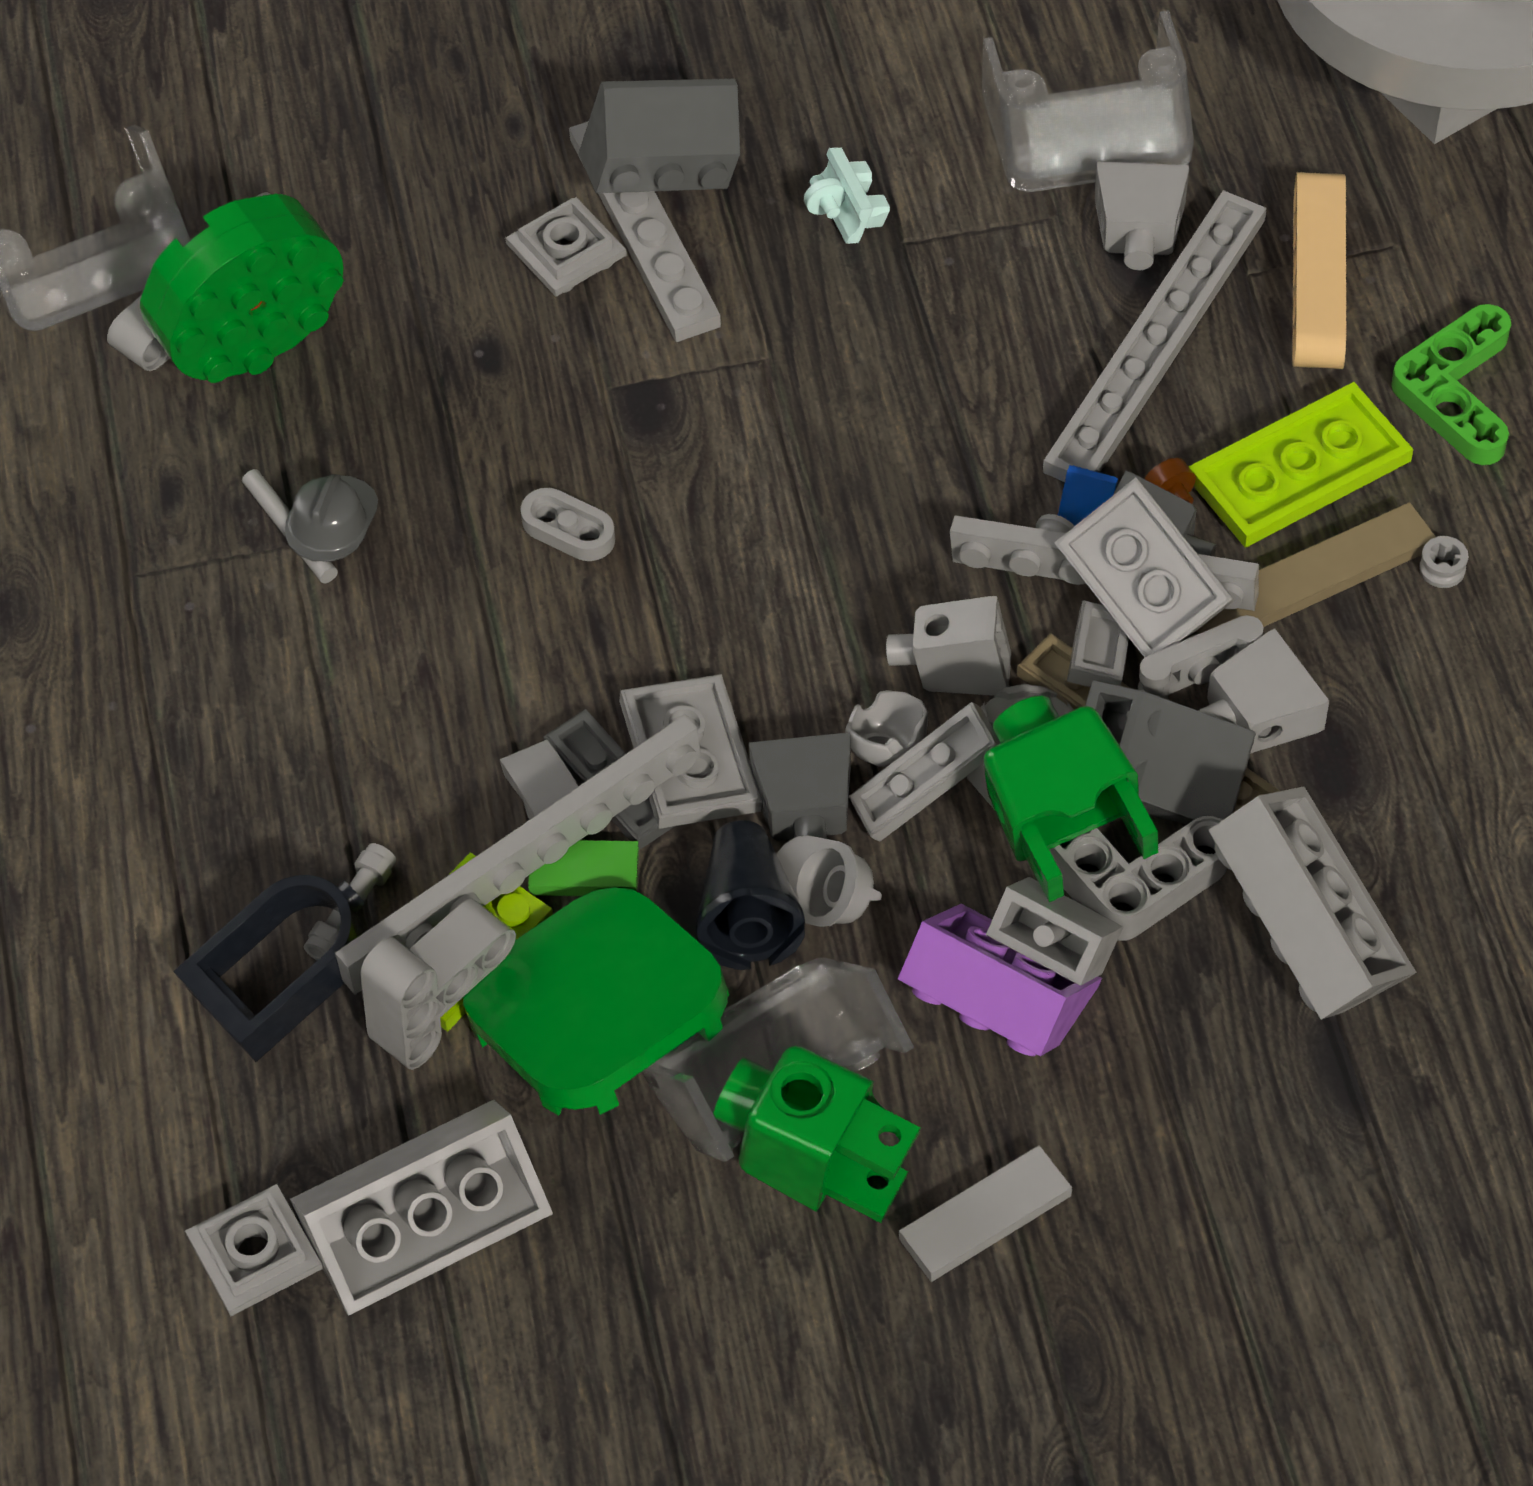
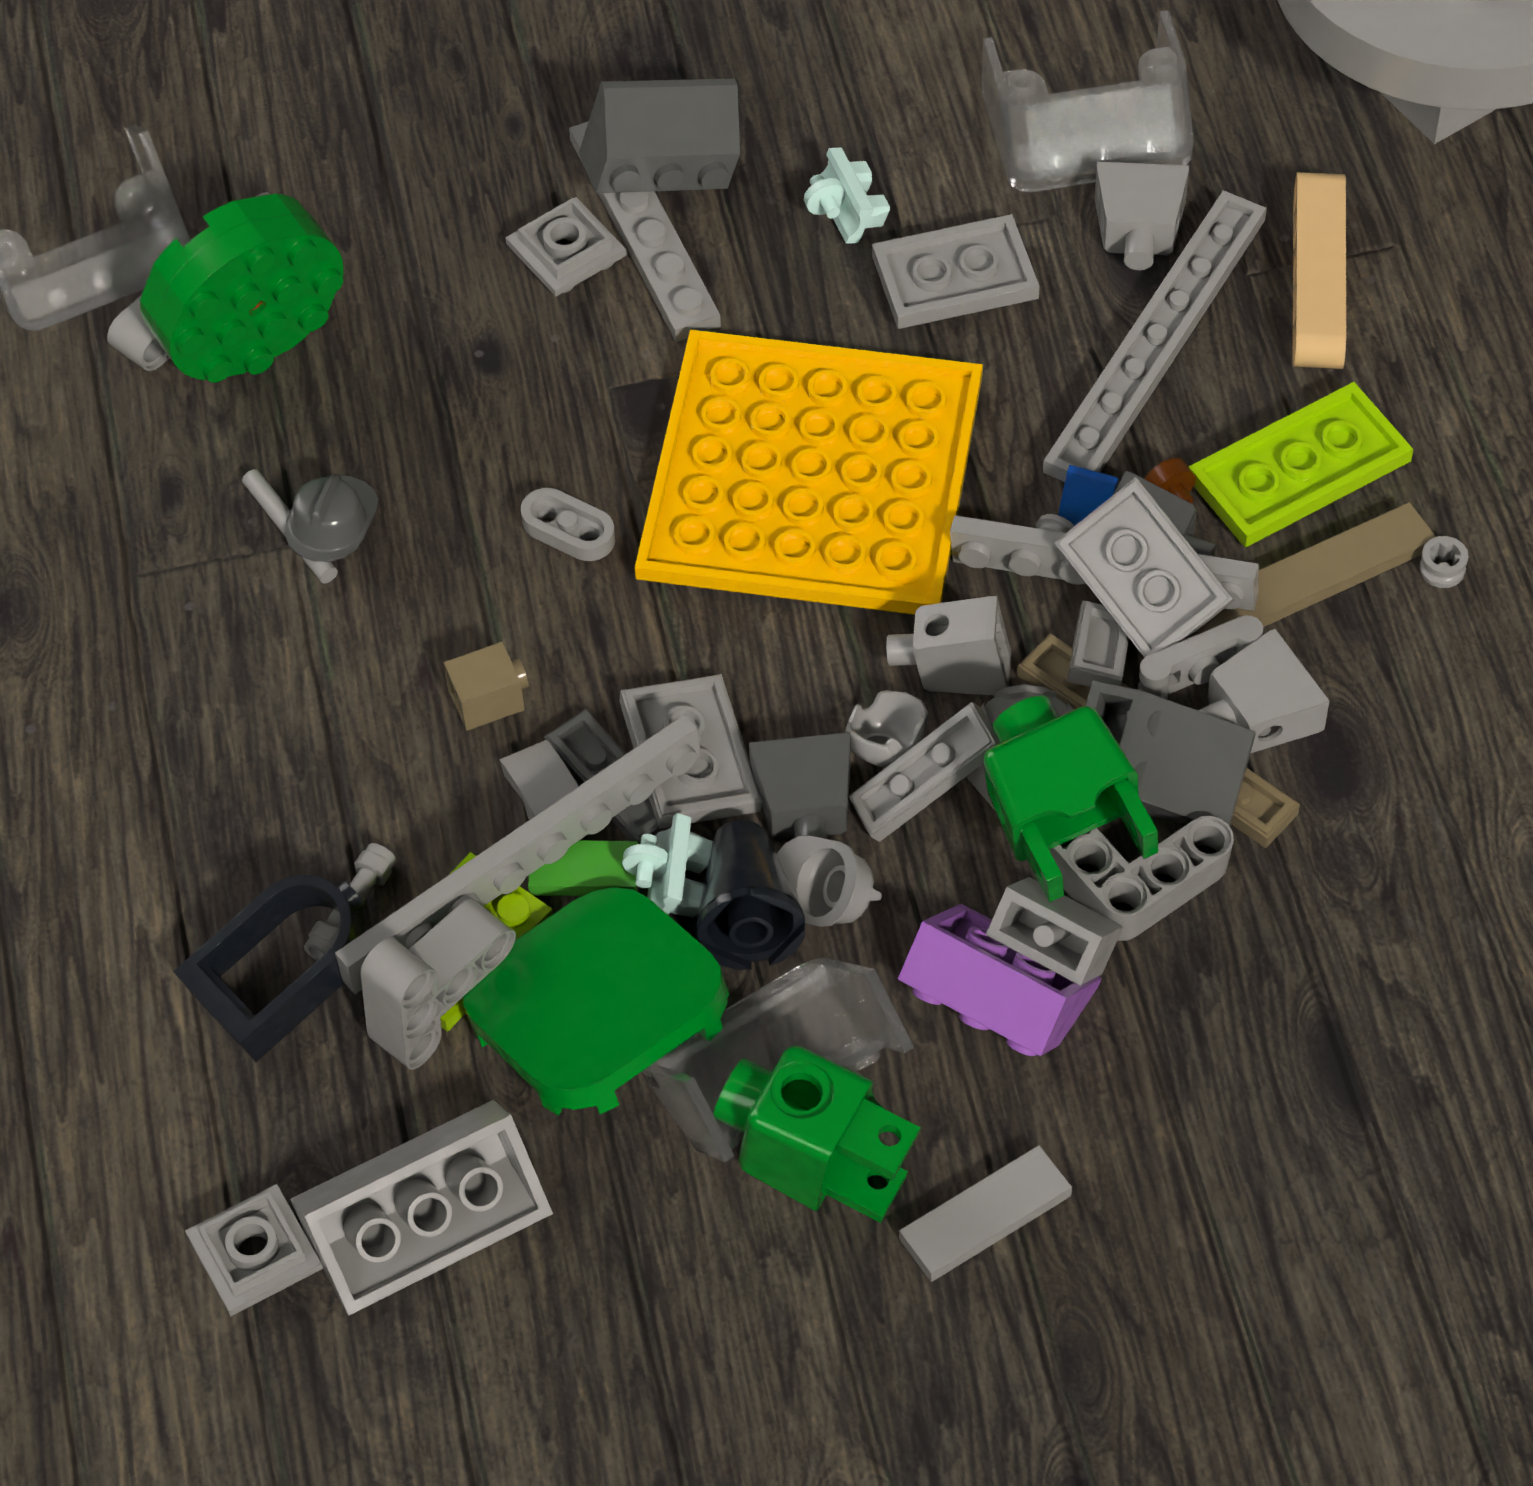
(486, 685): none -> dark tan brick
(662, 862): none -> light aqua hips
(810, 473): none -> yellow plate
(955, 271): none -> light grey plate
(1310, 901): light grey slope -> none
(1441, 383): bright green beam -> none

